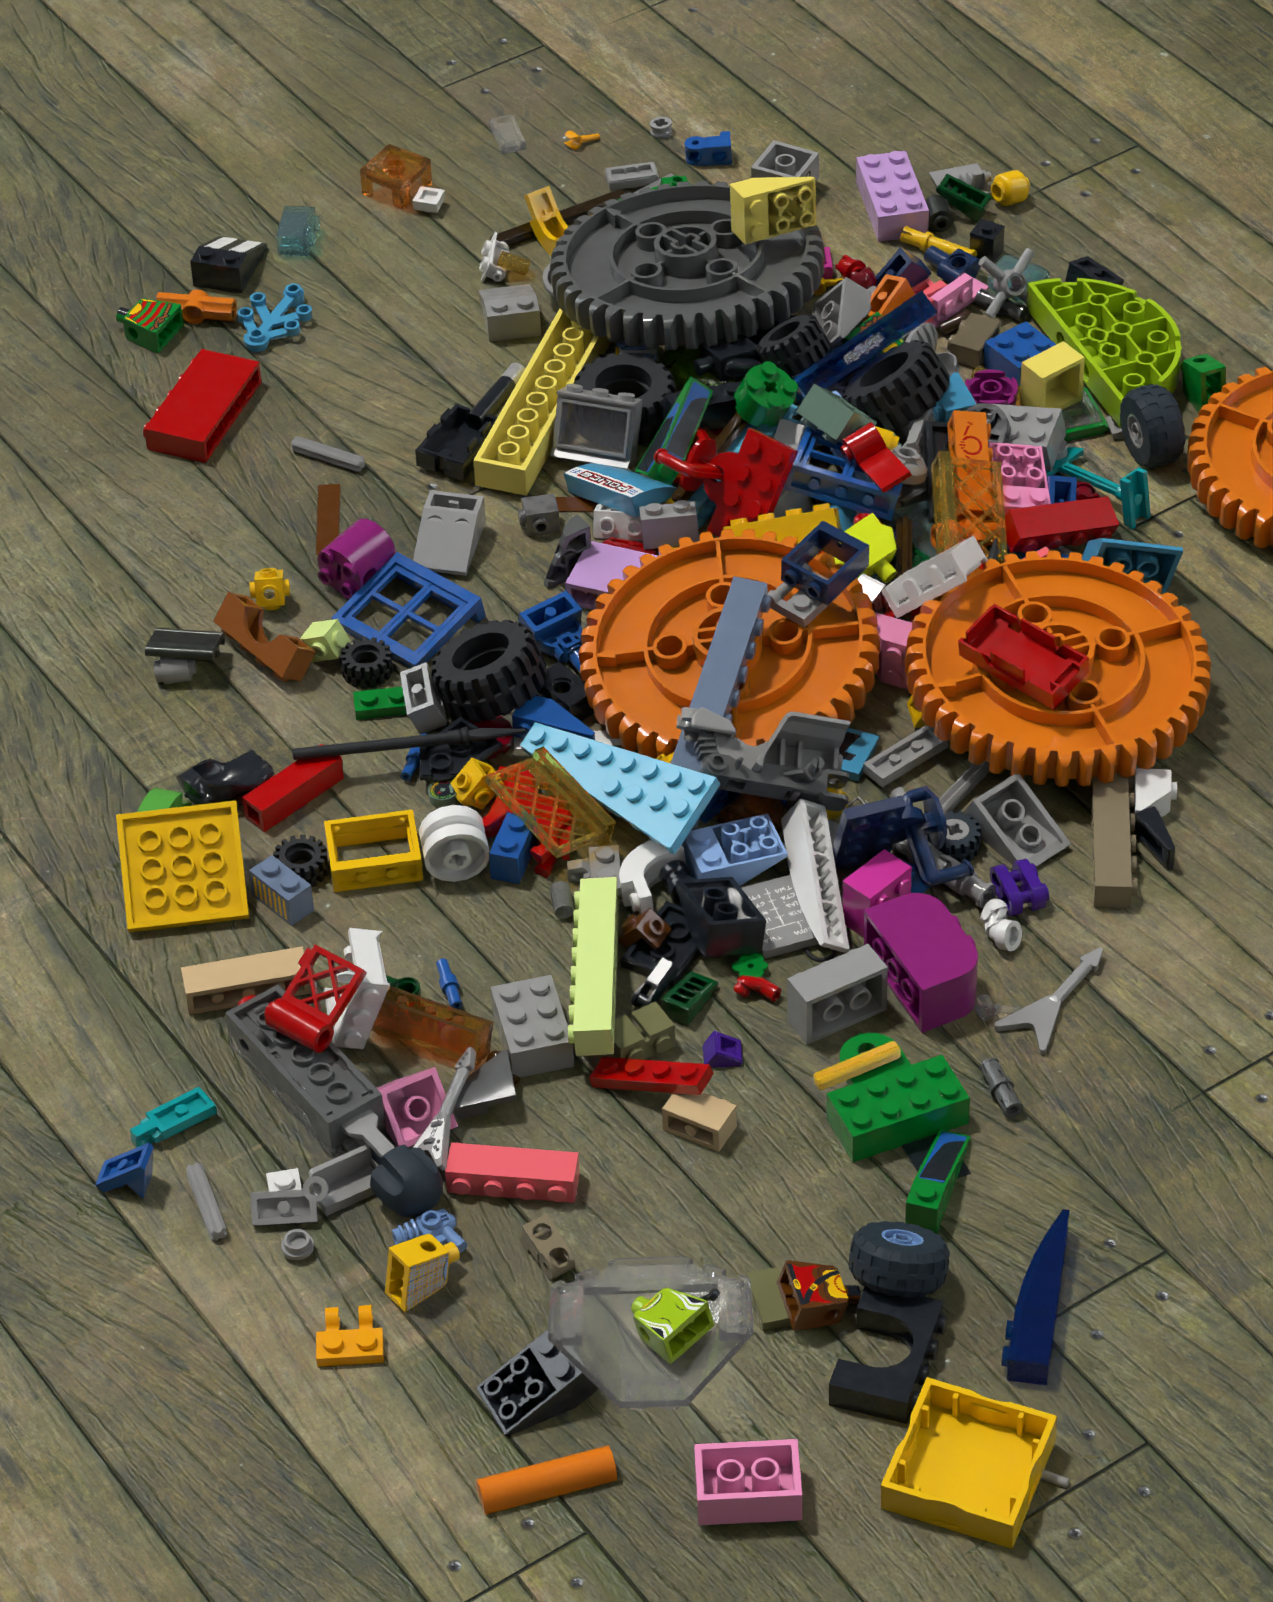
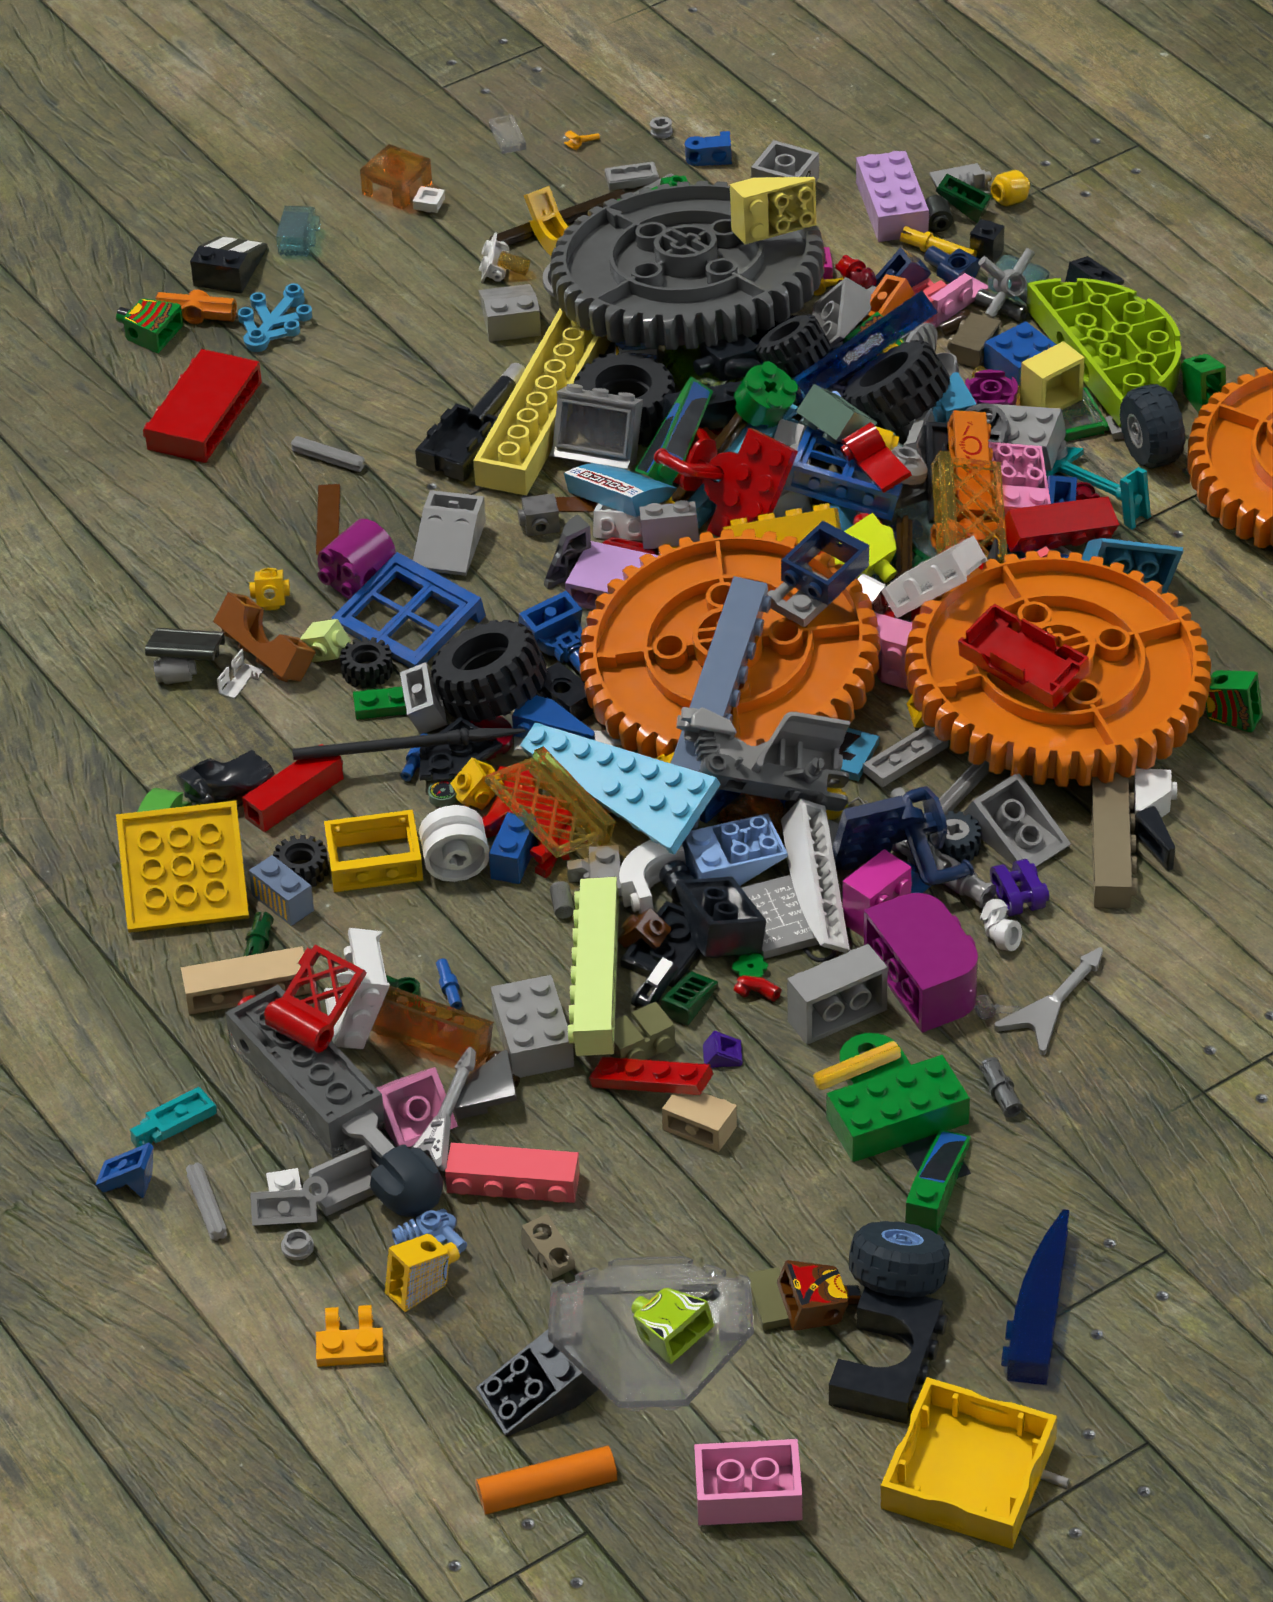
(240, 678): none -> white piece
(258, 938): none -> dark green pin
(1235, 699): none -> green torso

